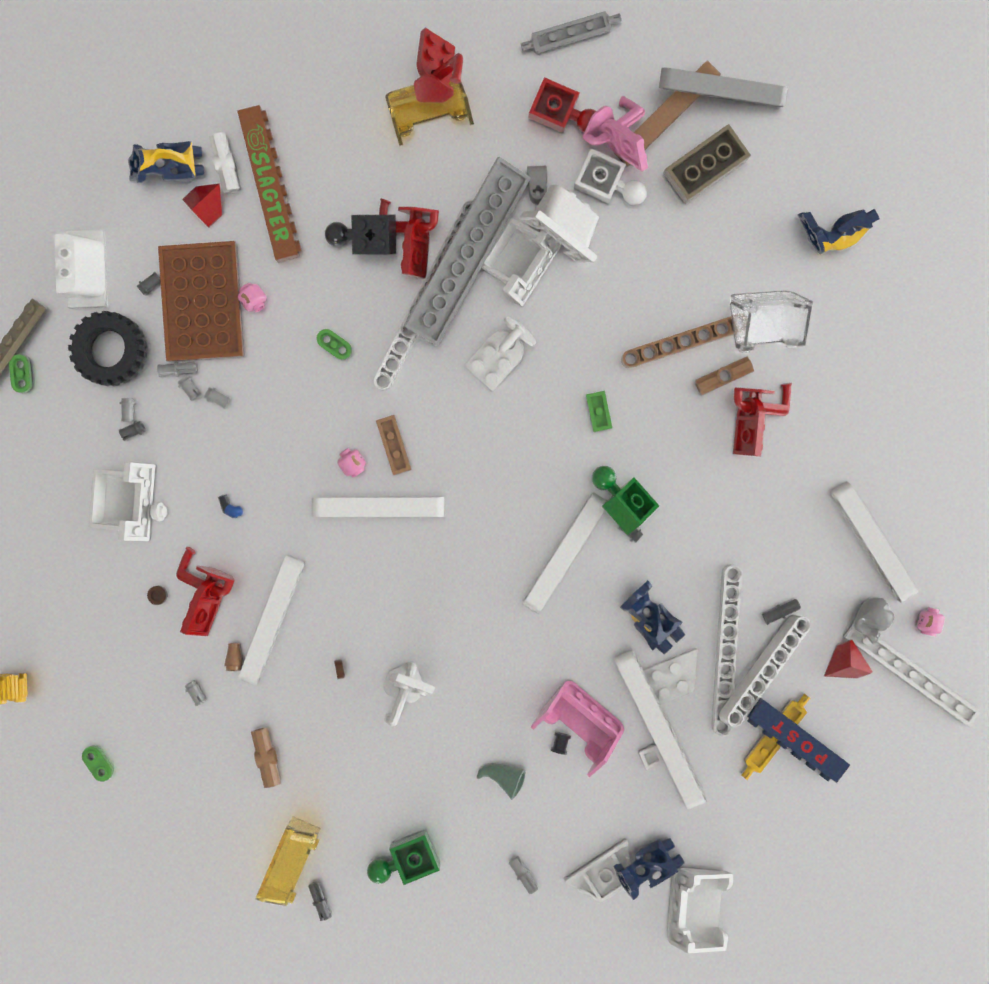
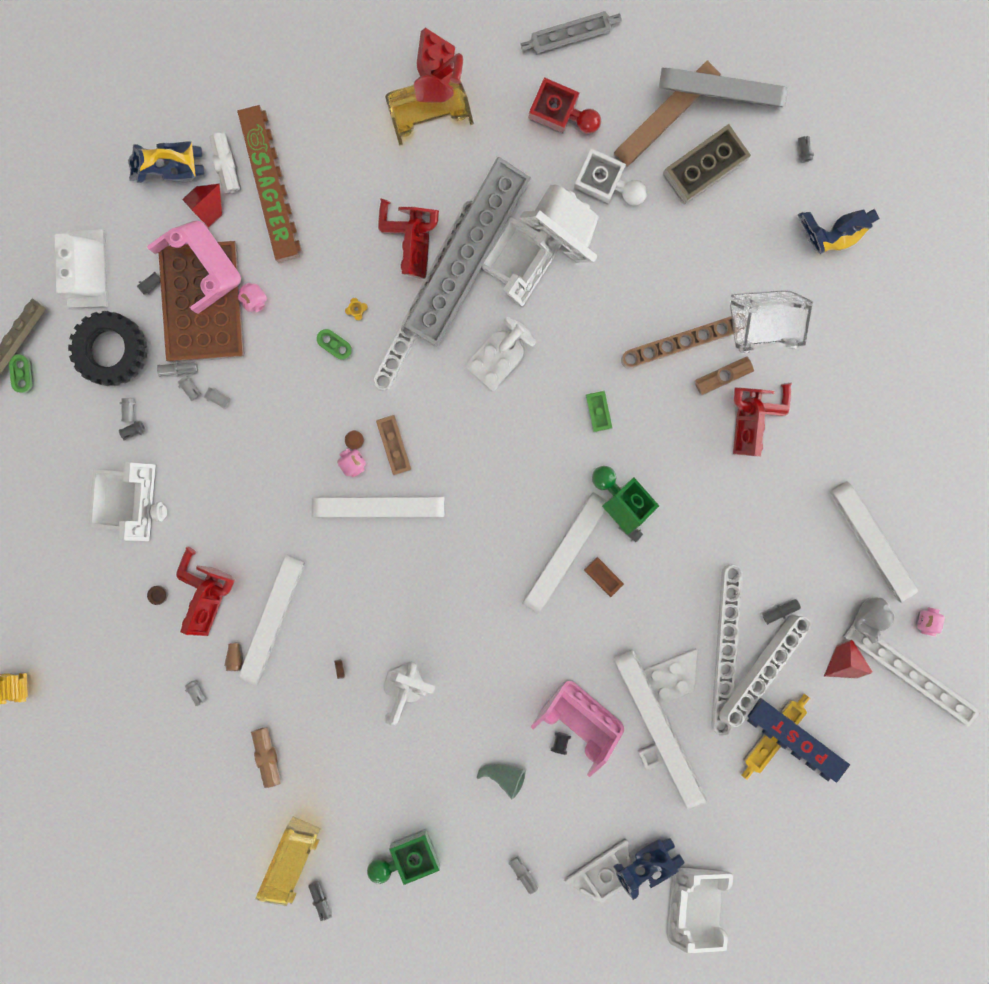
(99, 762): bright green plate -> none
(222, 273): none -> bright pink windscreen
(228, 509): arm -> none
(350, 310): none -> yellow plate
(354, 439): none -> dark orange plate
(361, 234): black brick -> none
(537, 182): light grey piece -> none
(603, 576): none -> dark orange plate
(617, 135): bright pink plate -> none
(652, 627): dark blue hips -> none
(805, 149): none -> dark grey pin

